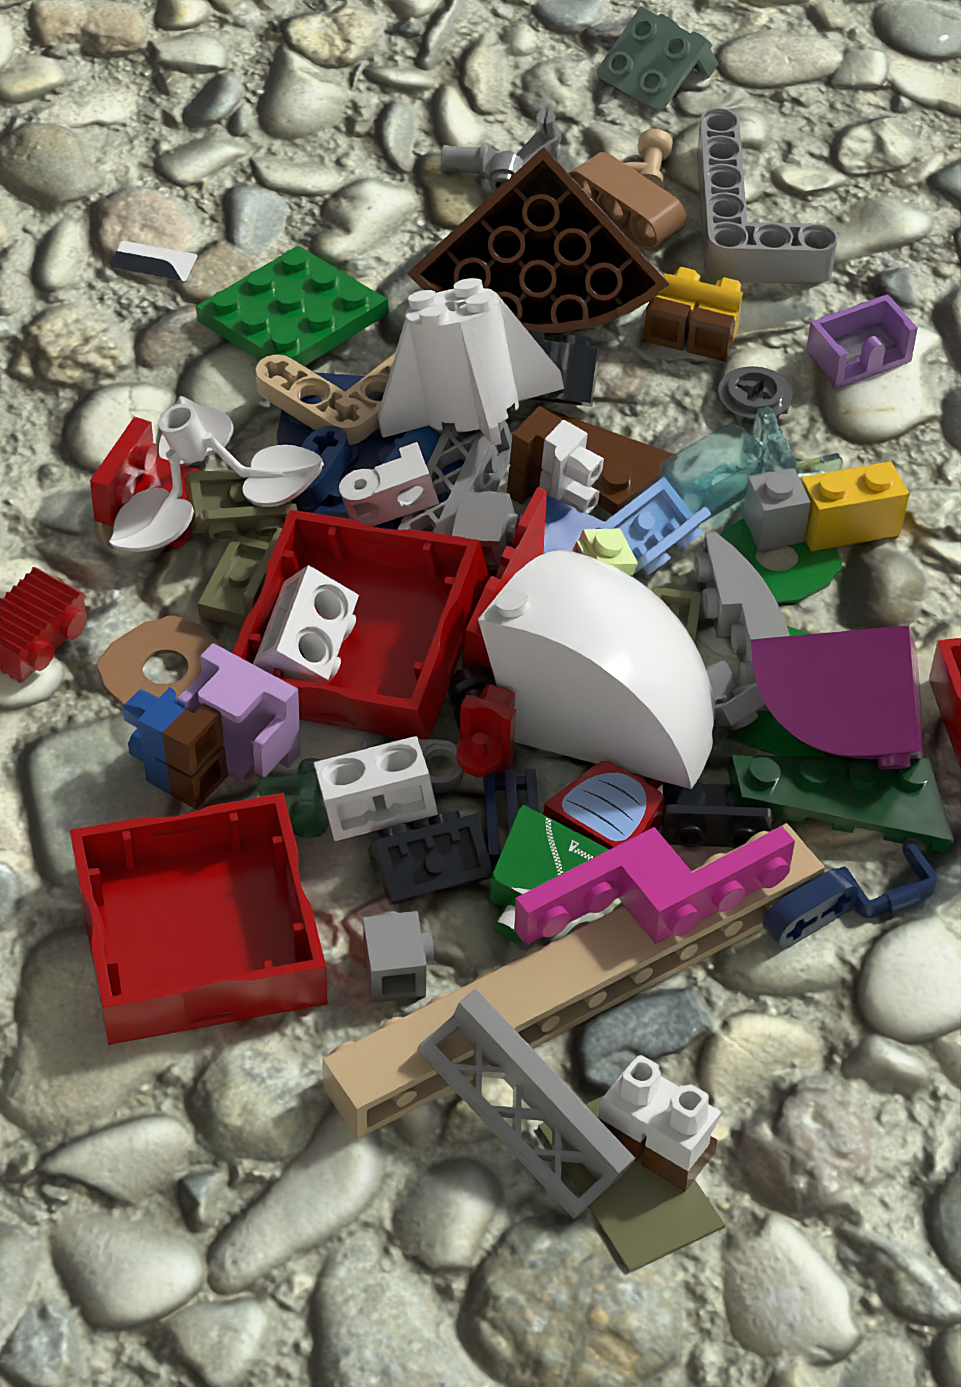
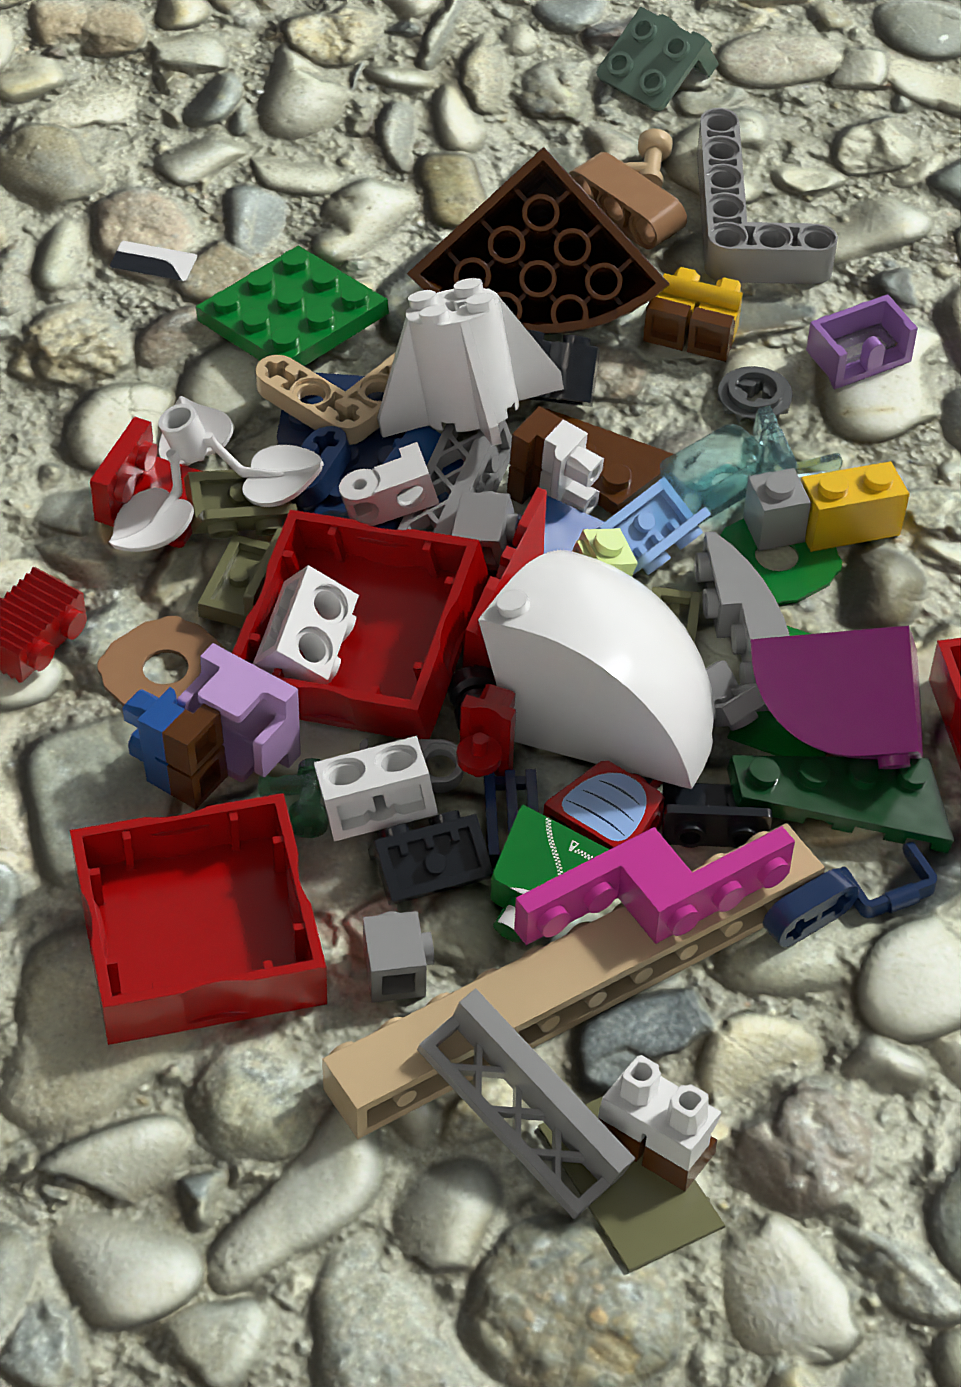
(502, 165): light grey pin -> none

